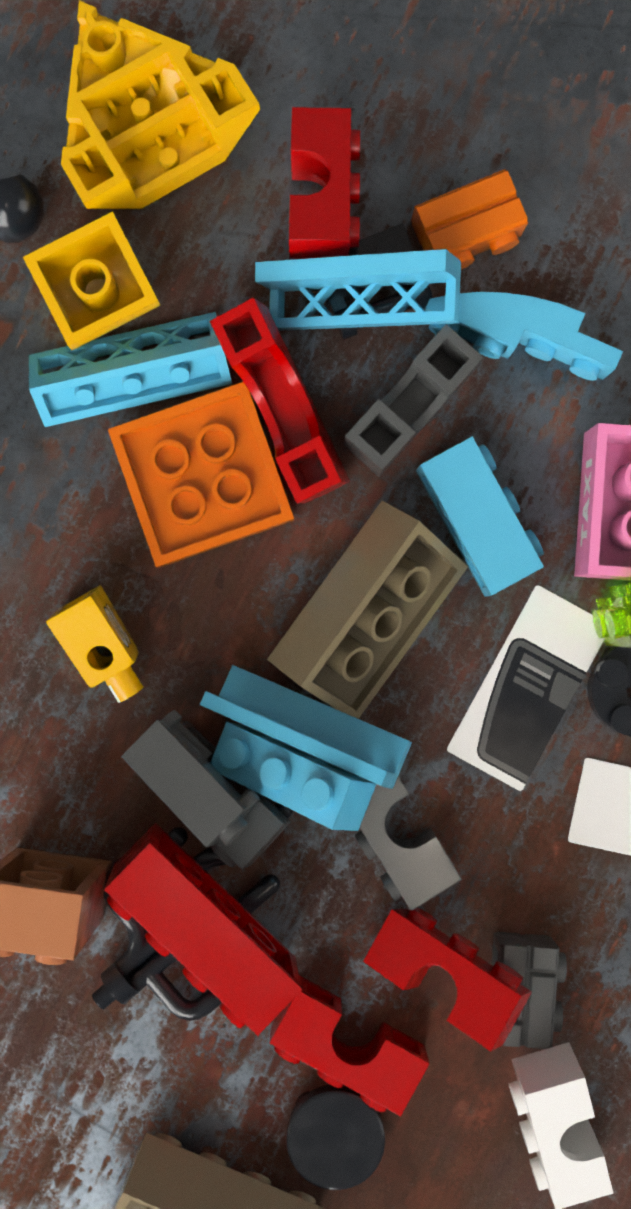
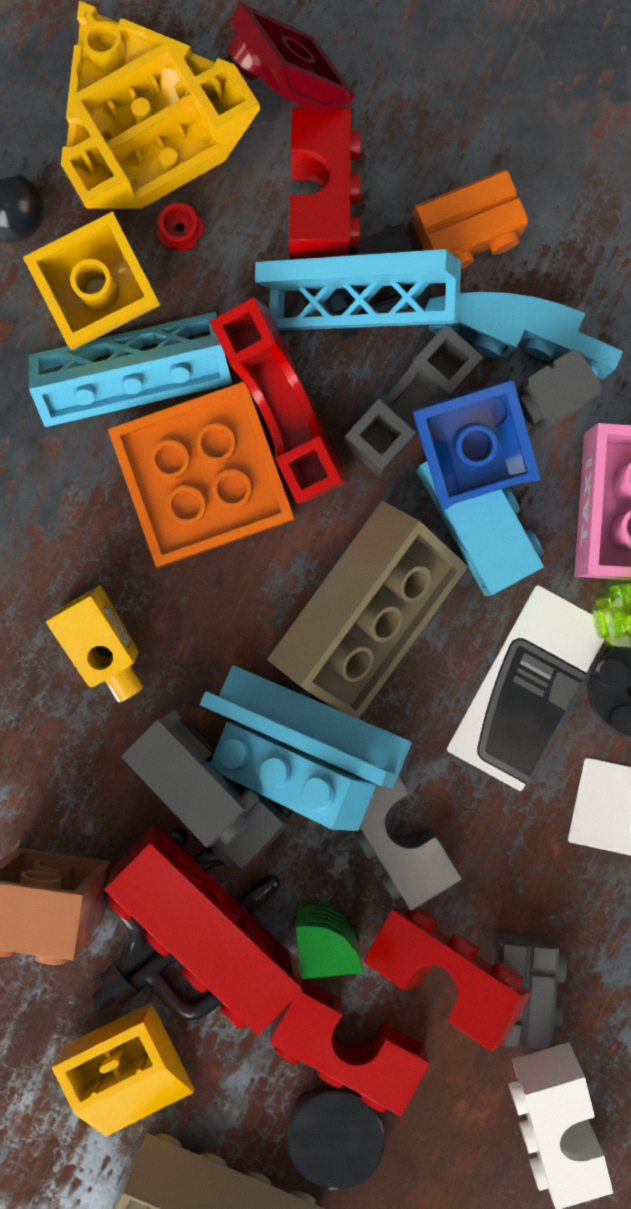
(122, 1071): none -> yellow slope
(179, 214): none -> red plate
(286, 61): none -> dark red slope
(326, 941): none -> green brick
(476, 443): none -> blue slope
(557, 392): none -> dark grey brick

